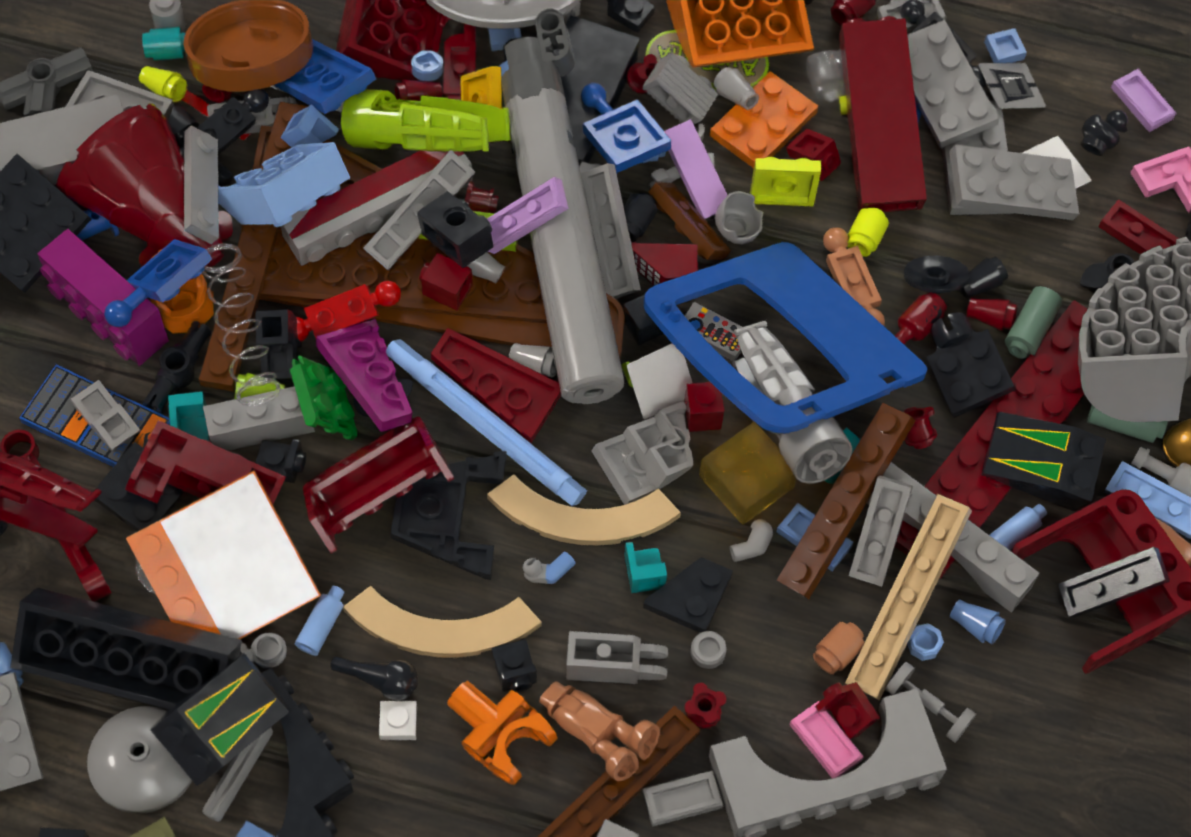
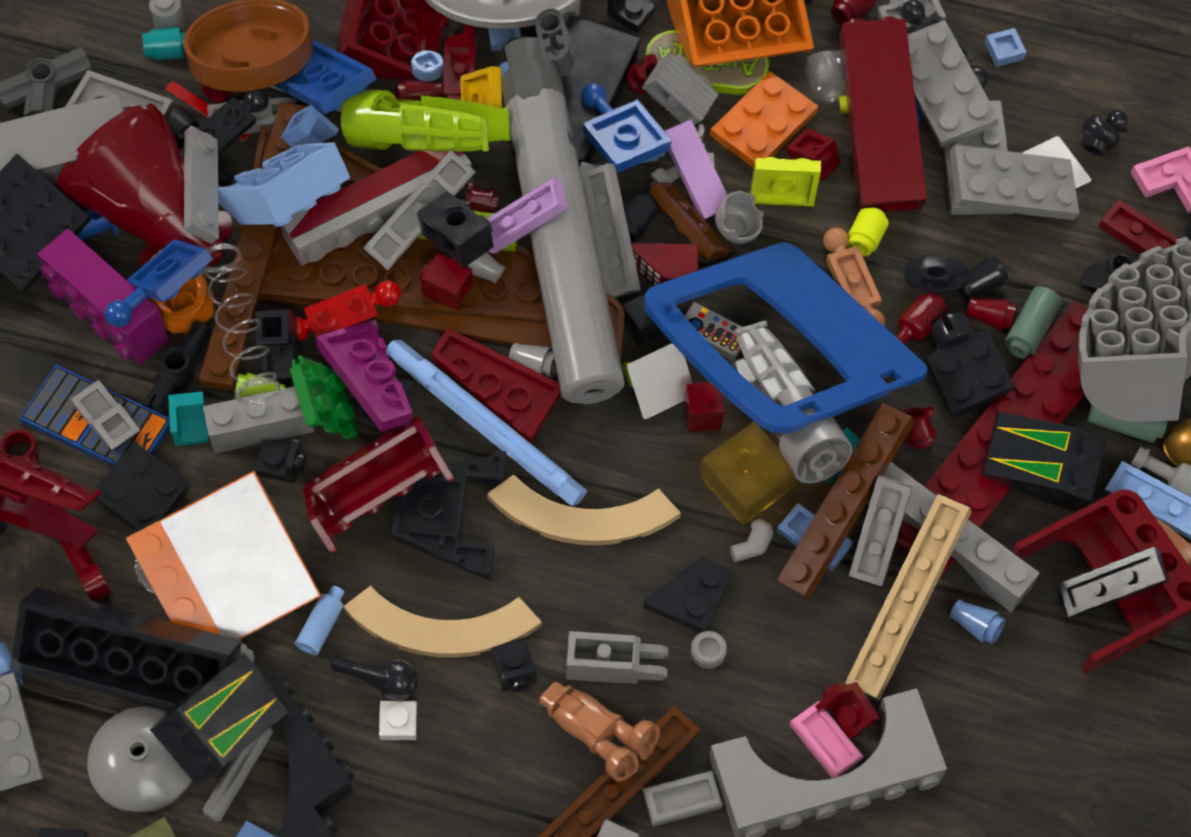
(164, 82): neon yellow cone -> none
(192, 466): dark red bracket -> none
(269, 650): light grey plate -> none
(498, 727): orange connector -> none
(547, 573): arm -> none
(644, 569): teal panel -> none
(647, 454): light grey slope -> none
(705, 698): dark red brick -> none
(734, 87): light grey cone -> none
(839, 647): nougat brick -> none
(925, 642): light blue tile -> none
(931, 702): light grey wheel -> none
(1012, 85): sticker -> none
(1019, 526): light blue cylinder -> none
(1143, 100): lavender tile -> none

